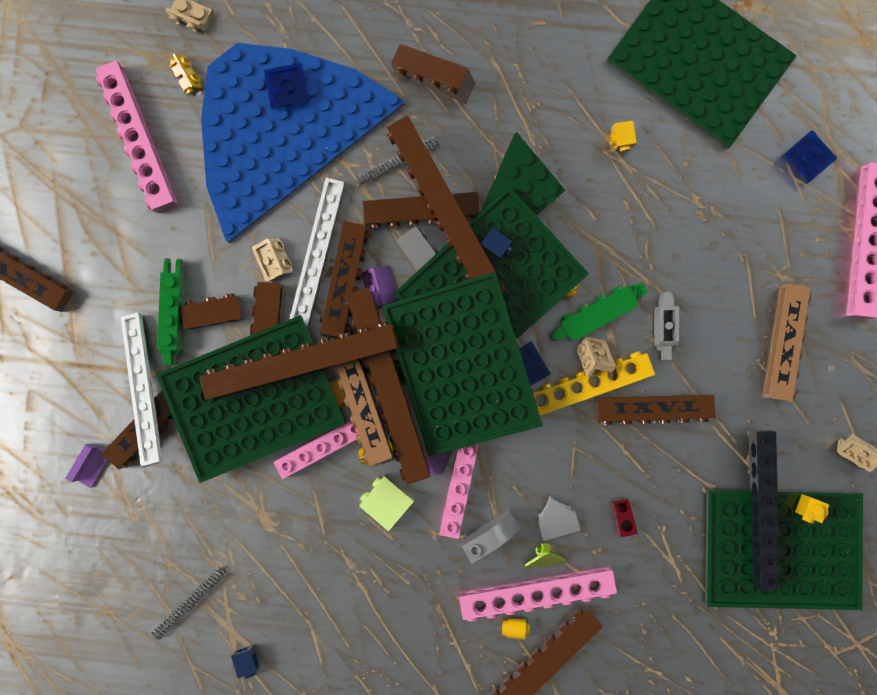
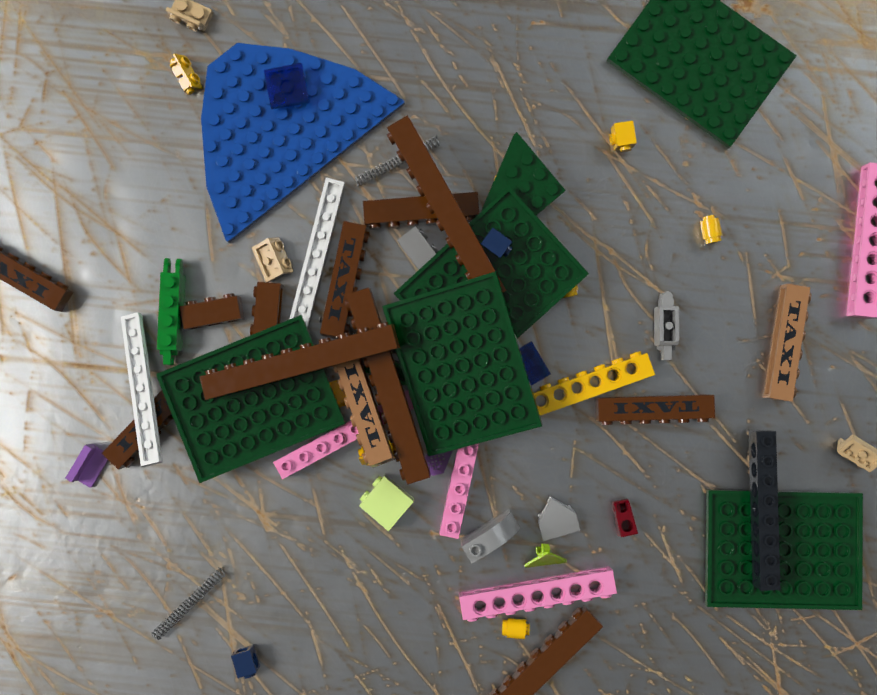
(107, 76): bright pink brick -> none
(381, 284): medium lavender panel -> none
(433, 72): reddish brown wedge -> none
(595, 355): tan bracket -> none
(602, 312): green hinge -> none
(711, 229): none -> yellow brick
(809, 157): clear blue plate -> none
(812, 509): yellow brick -> none

